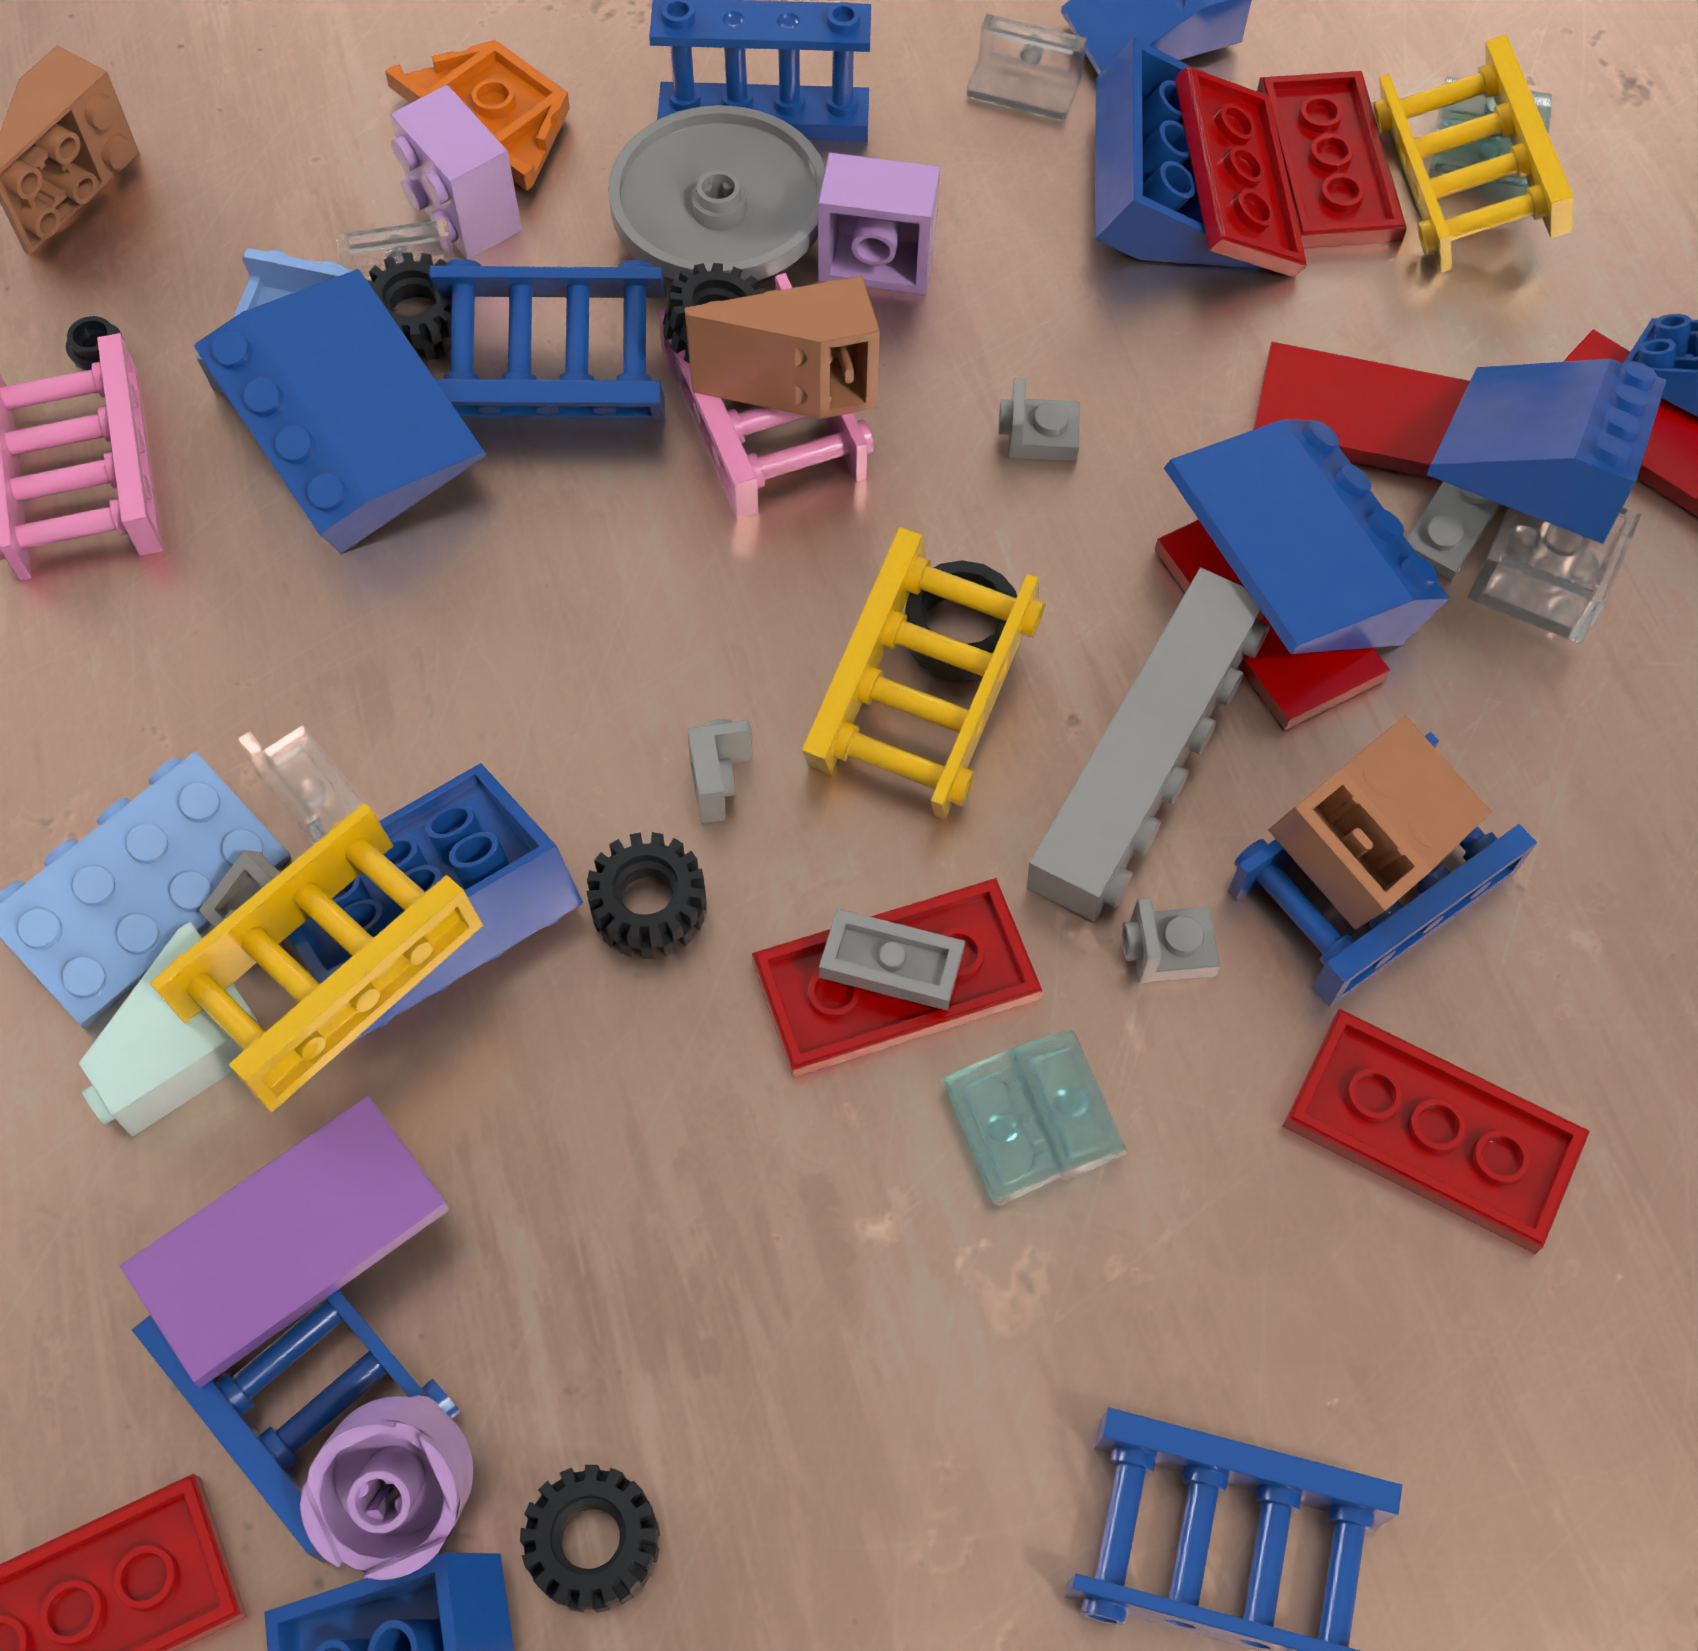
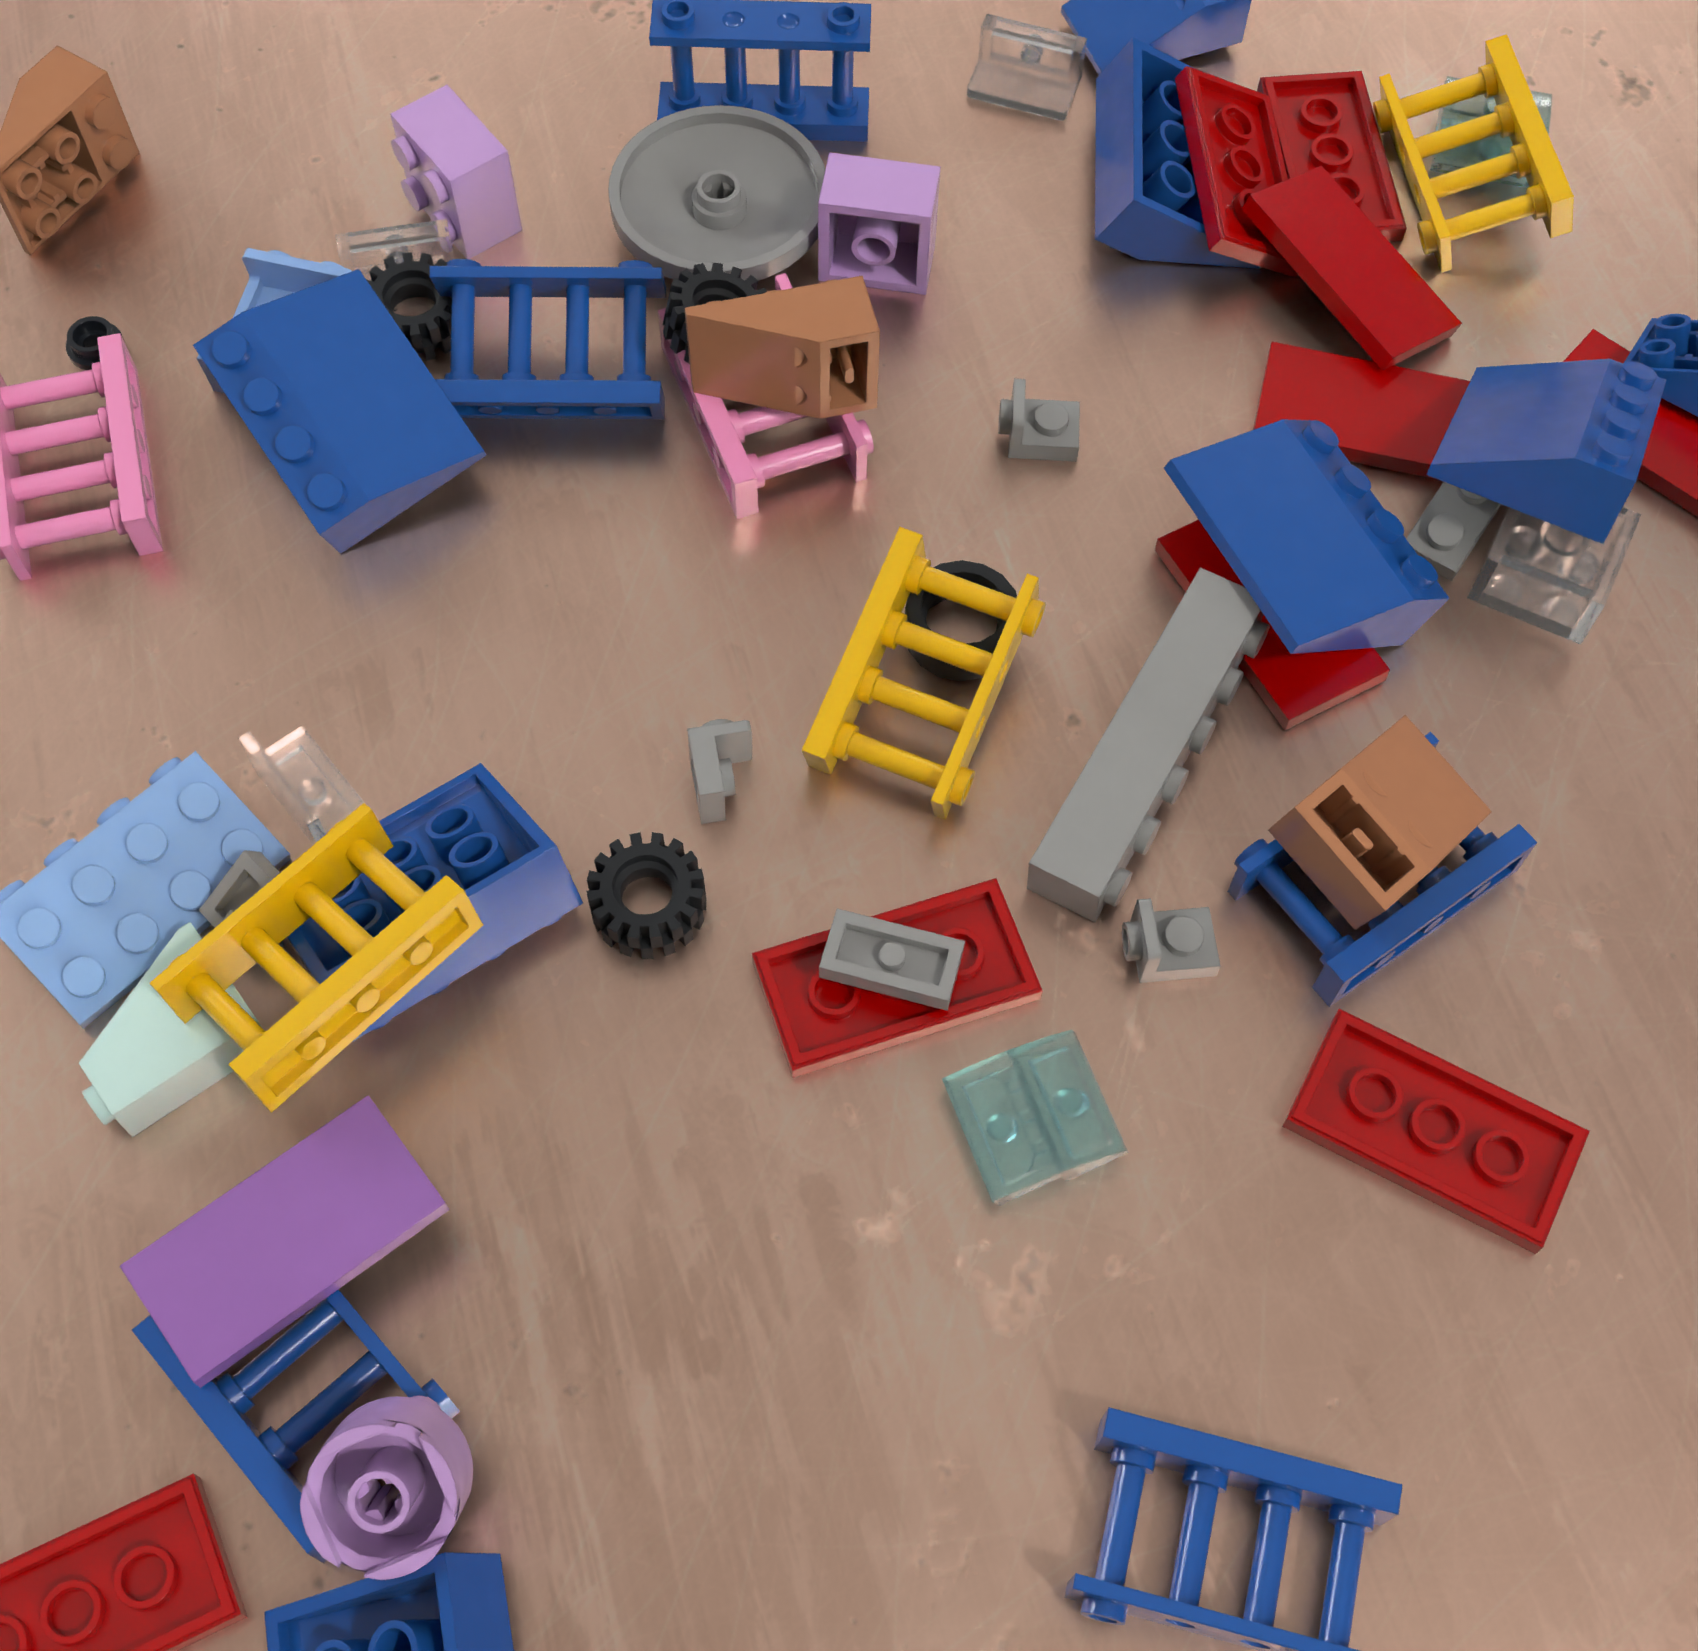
(503, 93): orange wing -> none
(547, 1519): black tyre -> none
(1351, 267): none -> red tile

